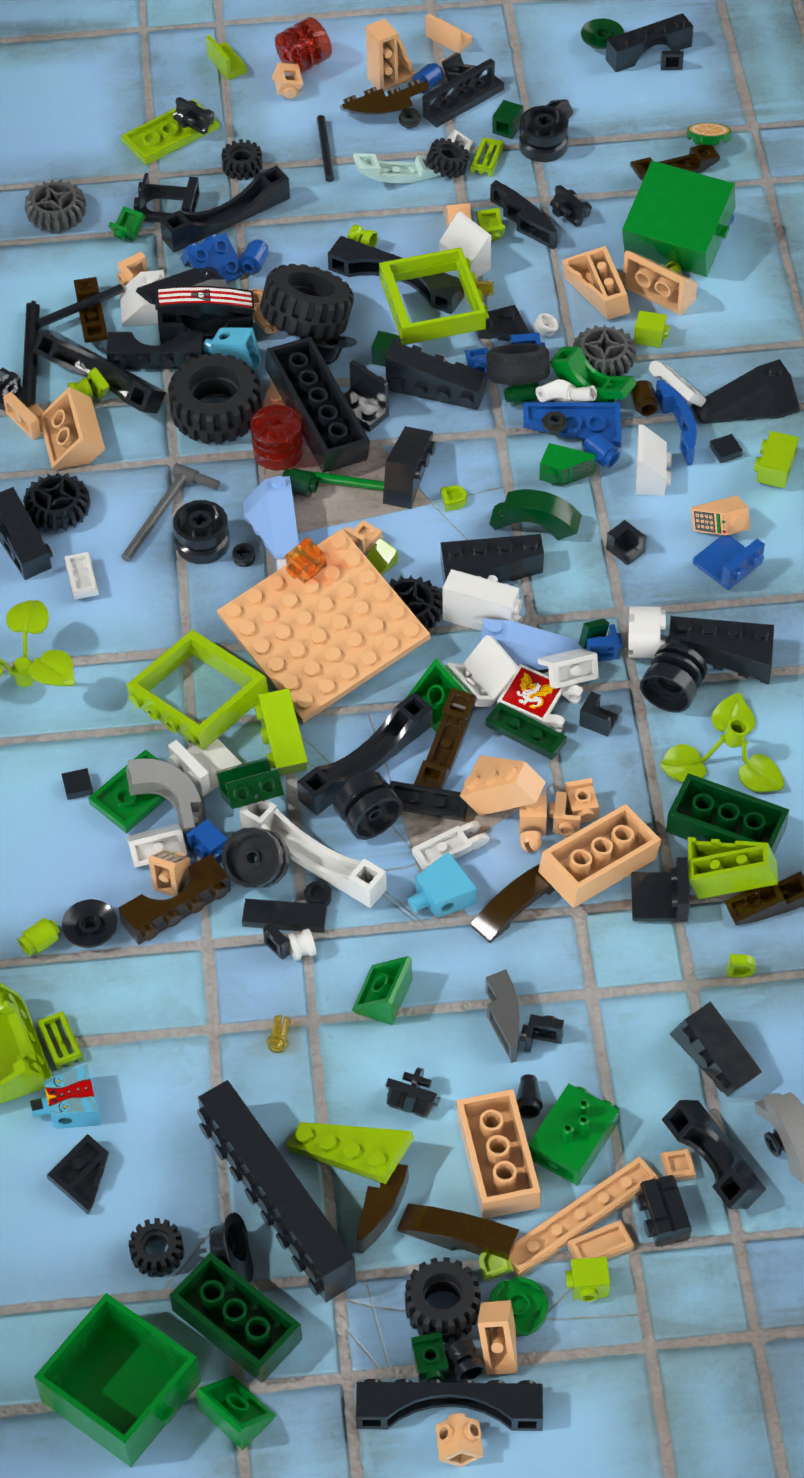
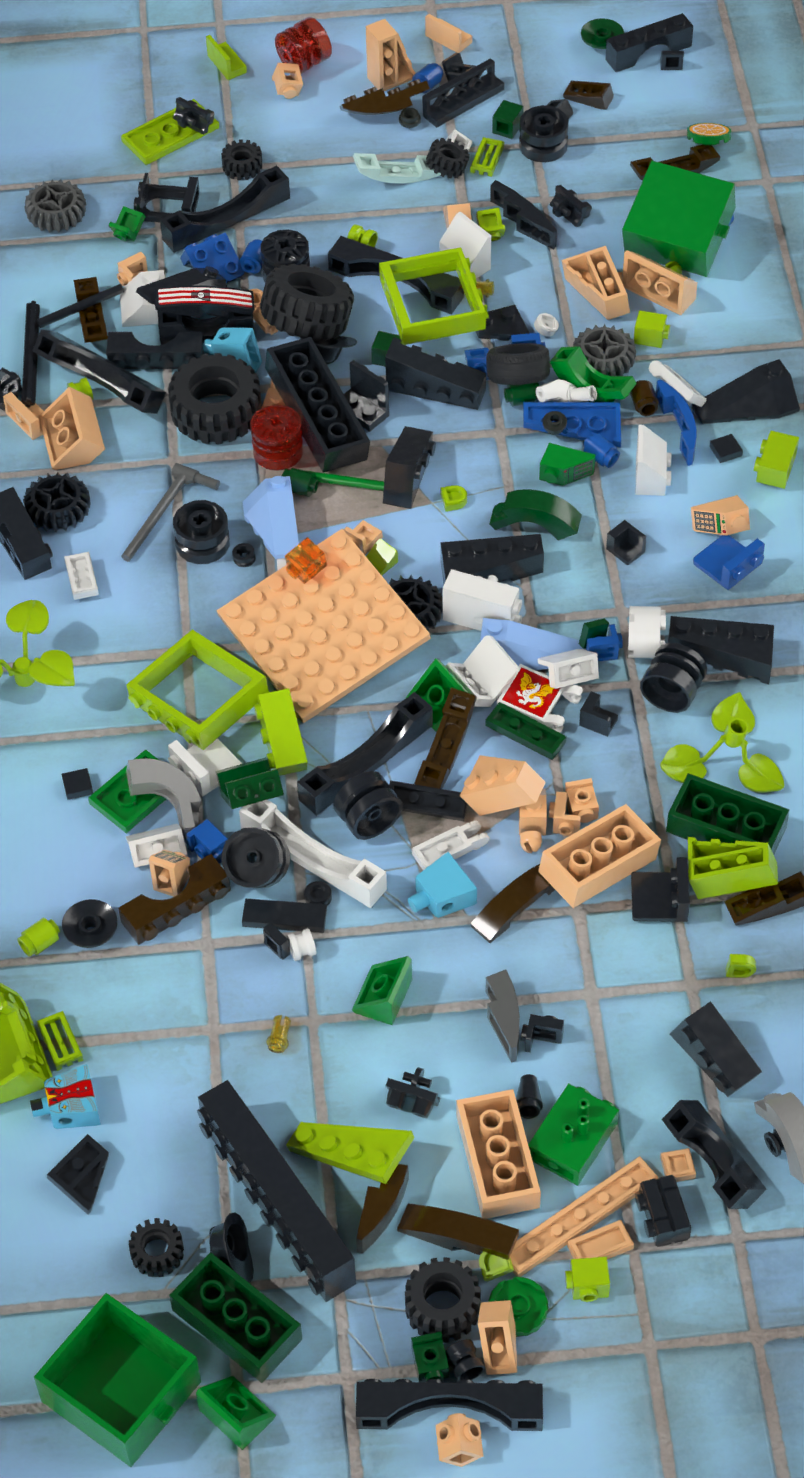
(97, 383): lime tile -> none
(283, 248): none -> black wheel
(325, 148): black bar -> none
(597, 94): none -> dark brown slope

